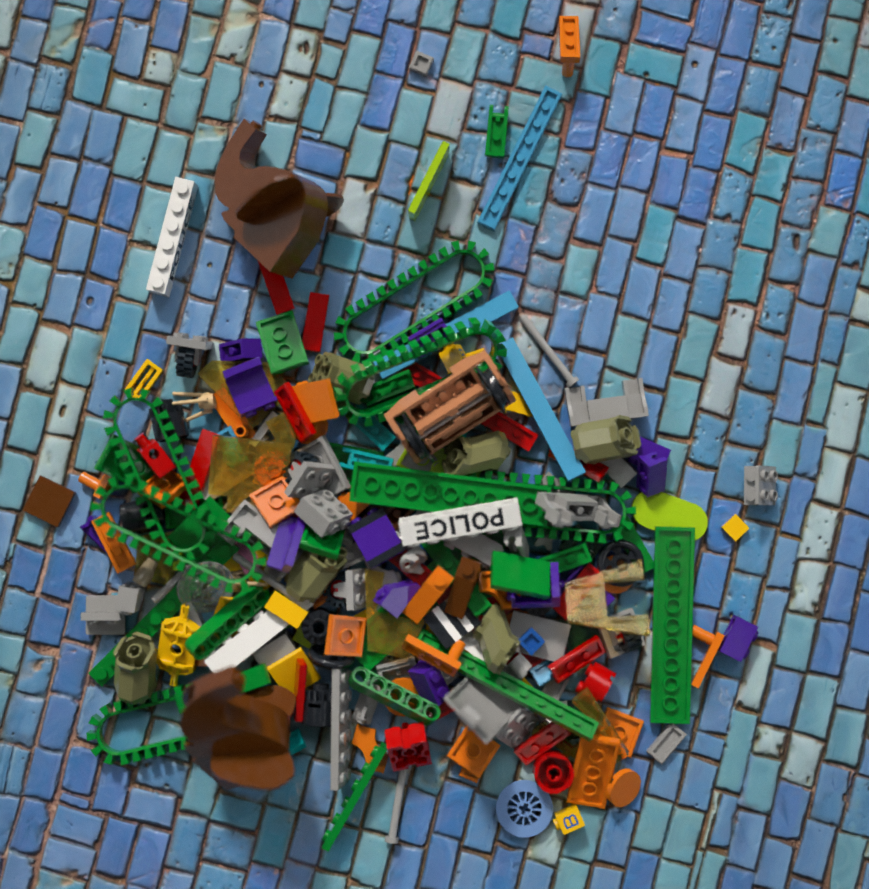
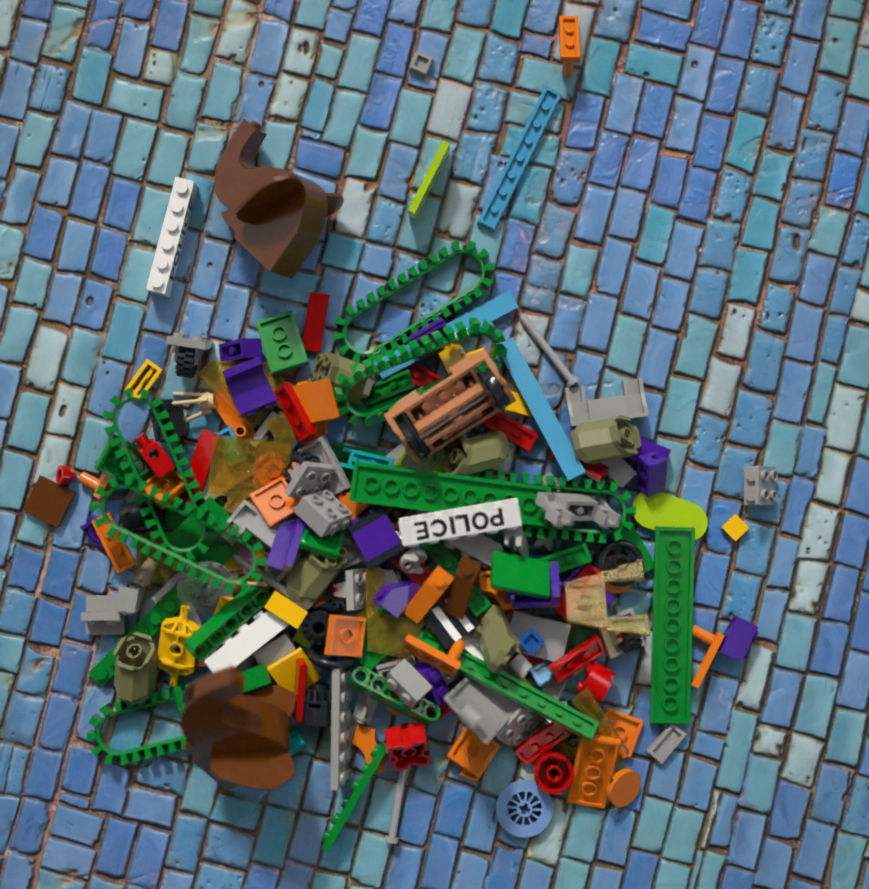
(64, 475): none -> red tile
(277, 290): red tile -> none
(377, 433): teal hinge -> none
(407, 683): none -> light grey brick
(496, 133): green hinge -> none
(568, 819): yellow brick -> none

